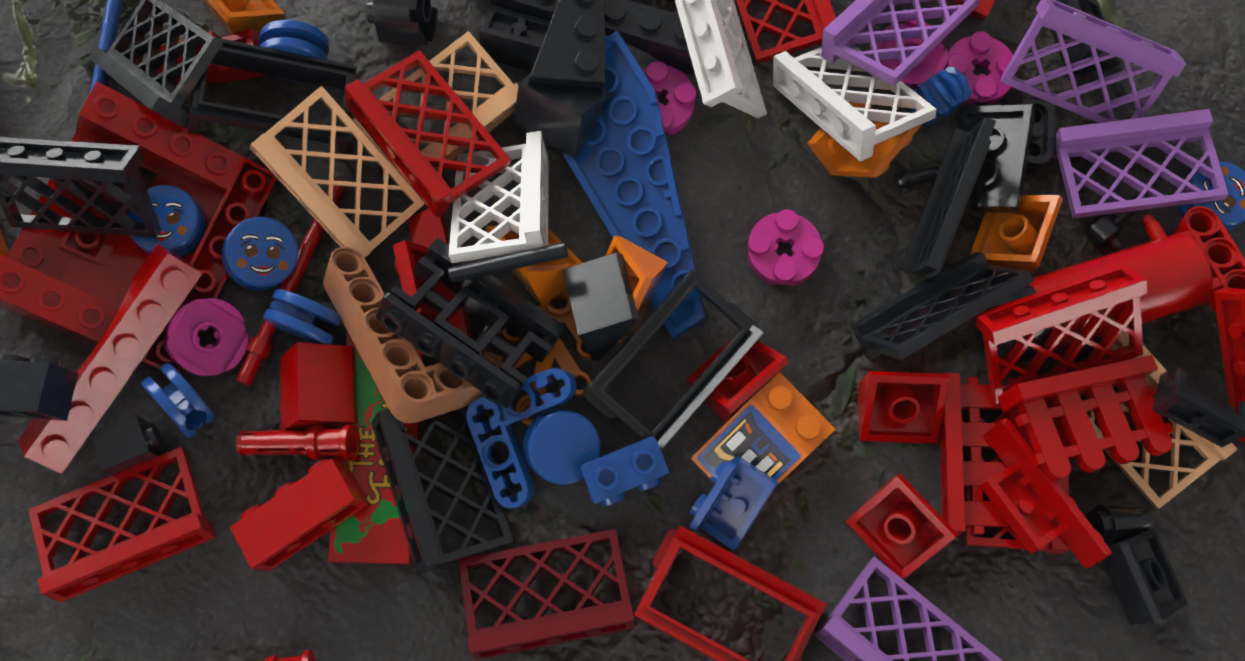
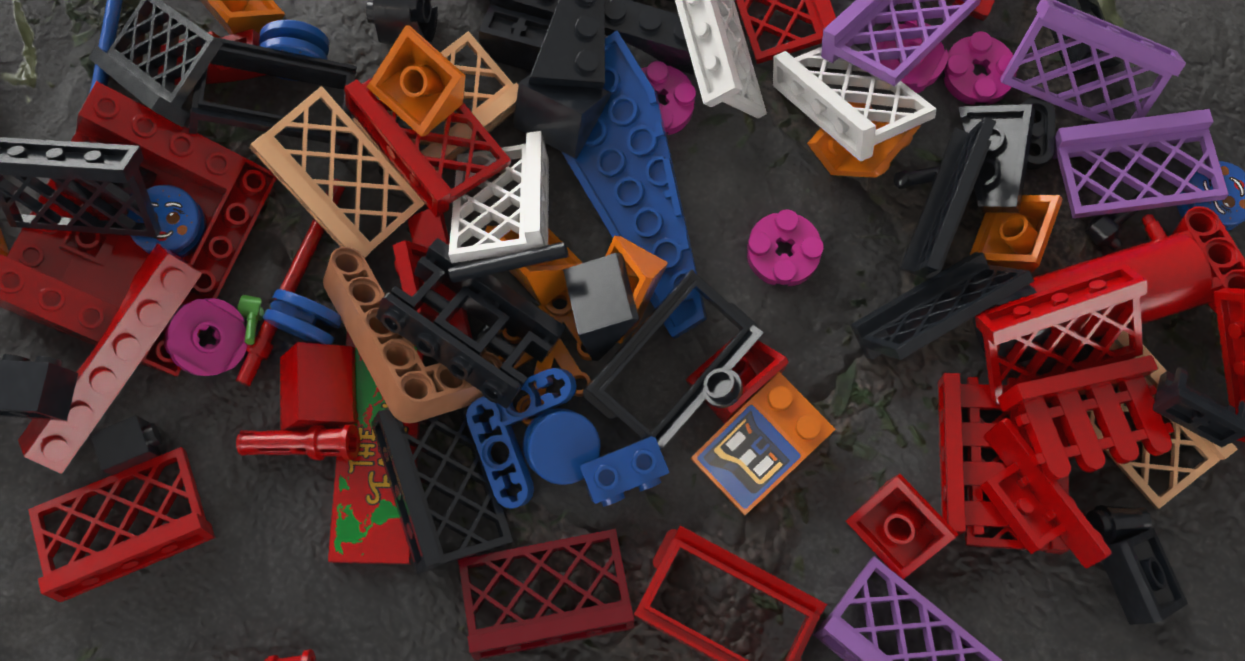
(179, 401): blue head -> none
(251, 309): none -> bright green hand
(259, 253): blue head -> none
(298, 514): red brick -> none
(418, 82): none -> orange slope
(722, 387): none -> black plate
(733, 502): blue bracket -> none
(901, 406): red slope -> none
(945, 92): blue gear -> none

